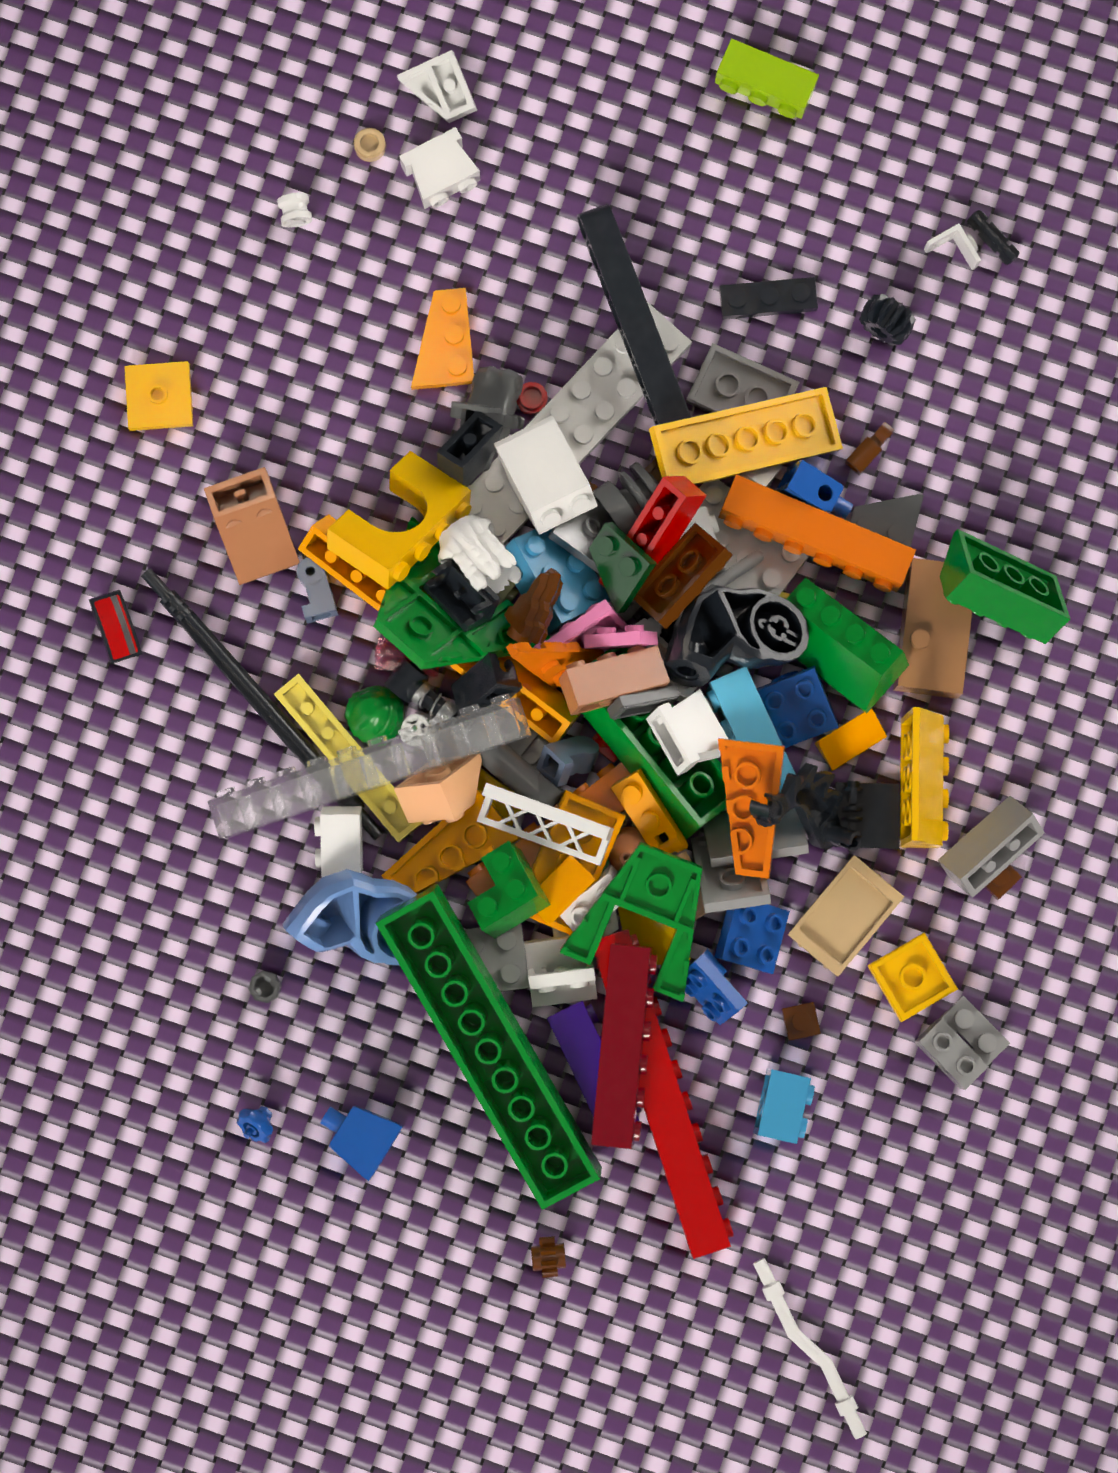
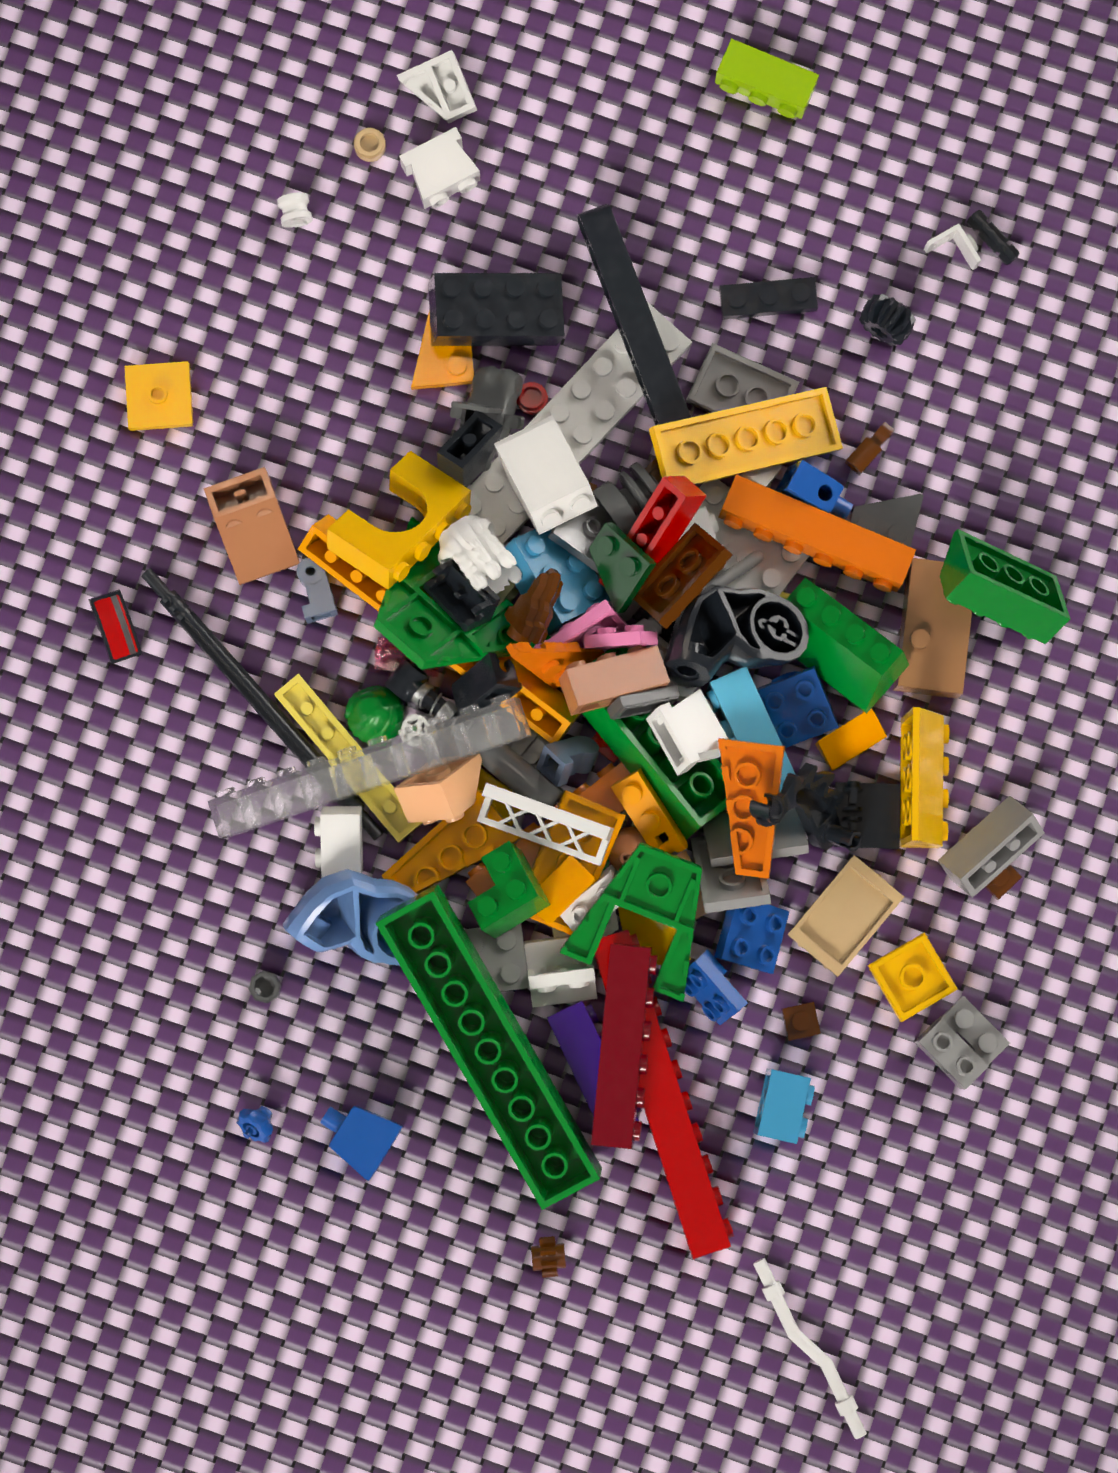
(496, 309): none -> black brick

